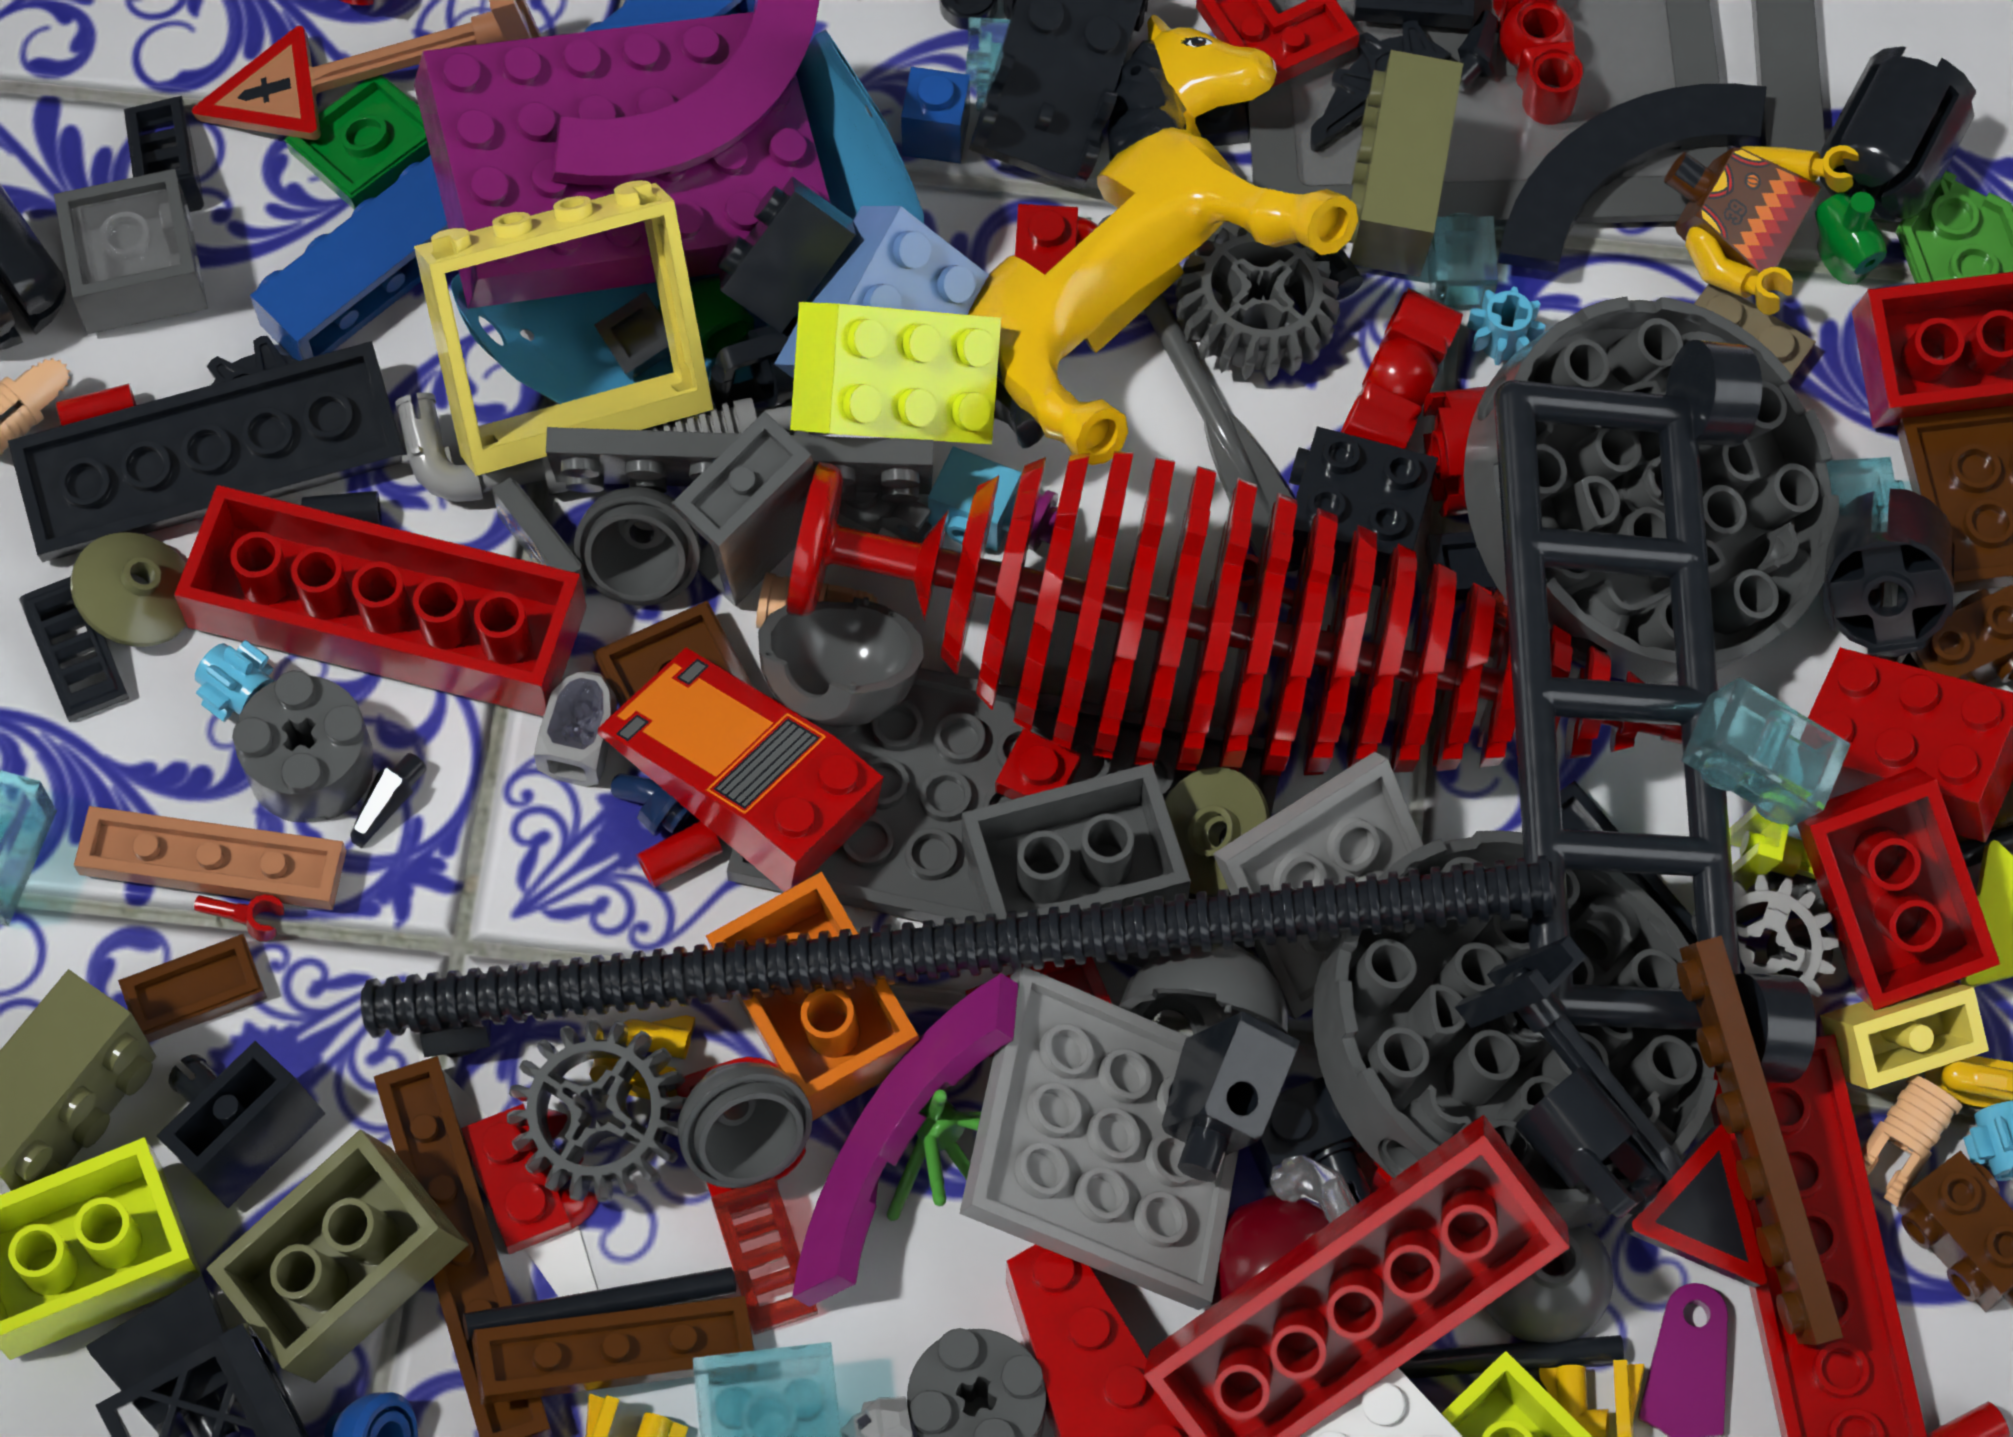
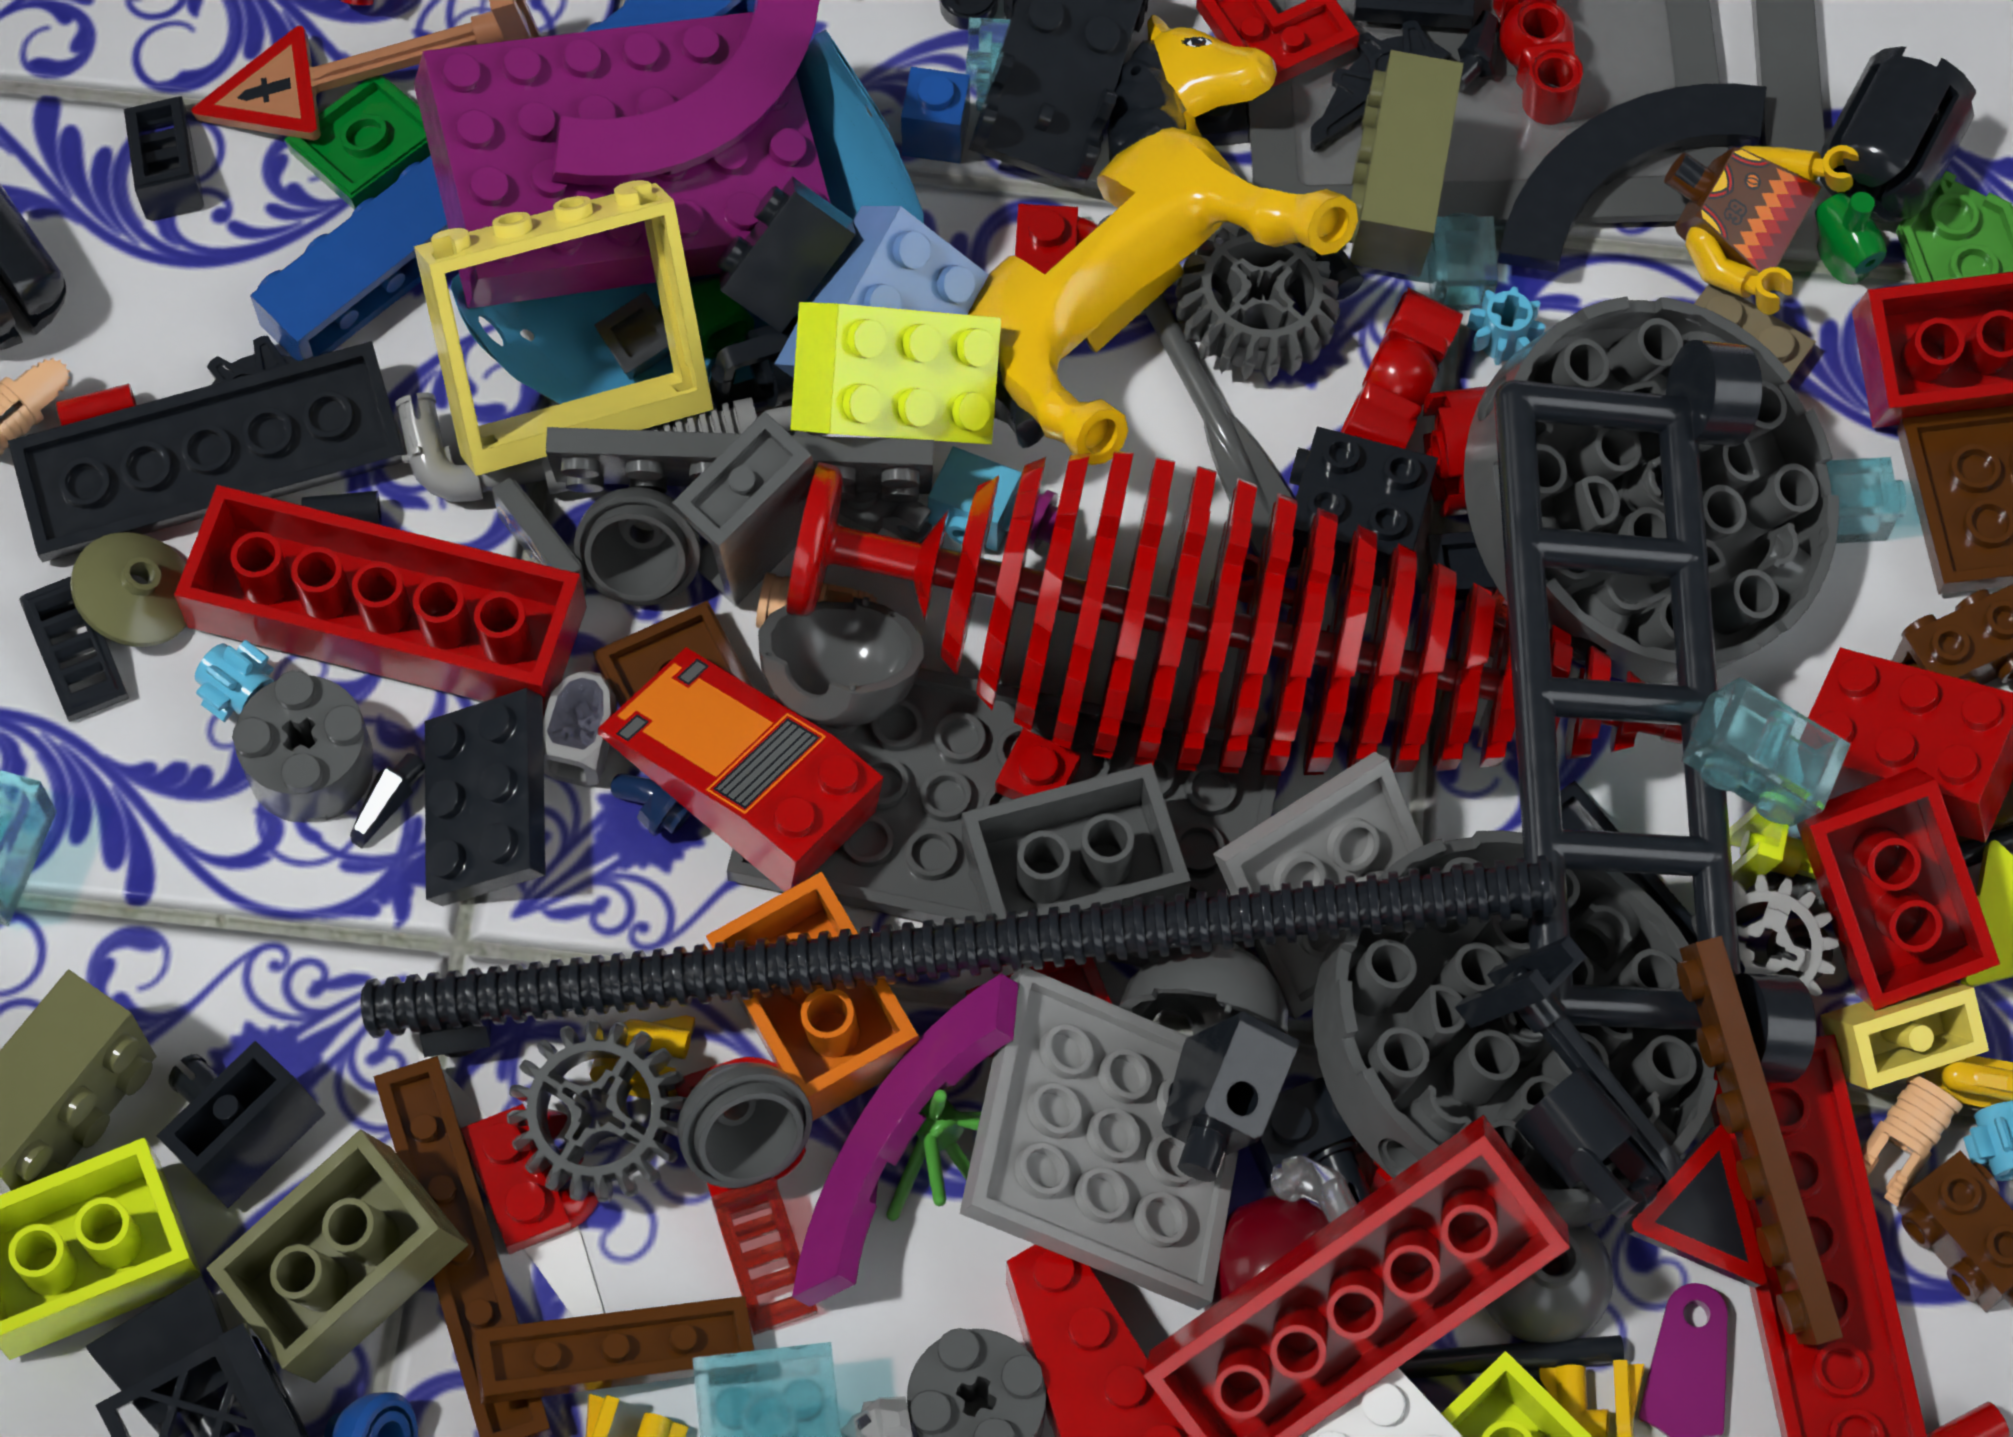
(130, 251): piece -> none
(193, 988): reddish brown tile -> none
(210, 857): nougat plate -> none
(244, 913): red hand -> none
(484, 797): none -> black plate
(608, 1300): black bar -> none
(679, 853): red piece -> none
(1199, 812): olive dish -> none
(1864, 562): black cylinder -> none

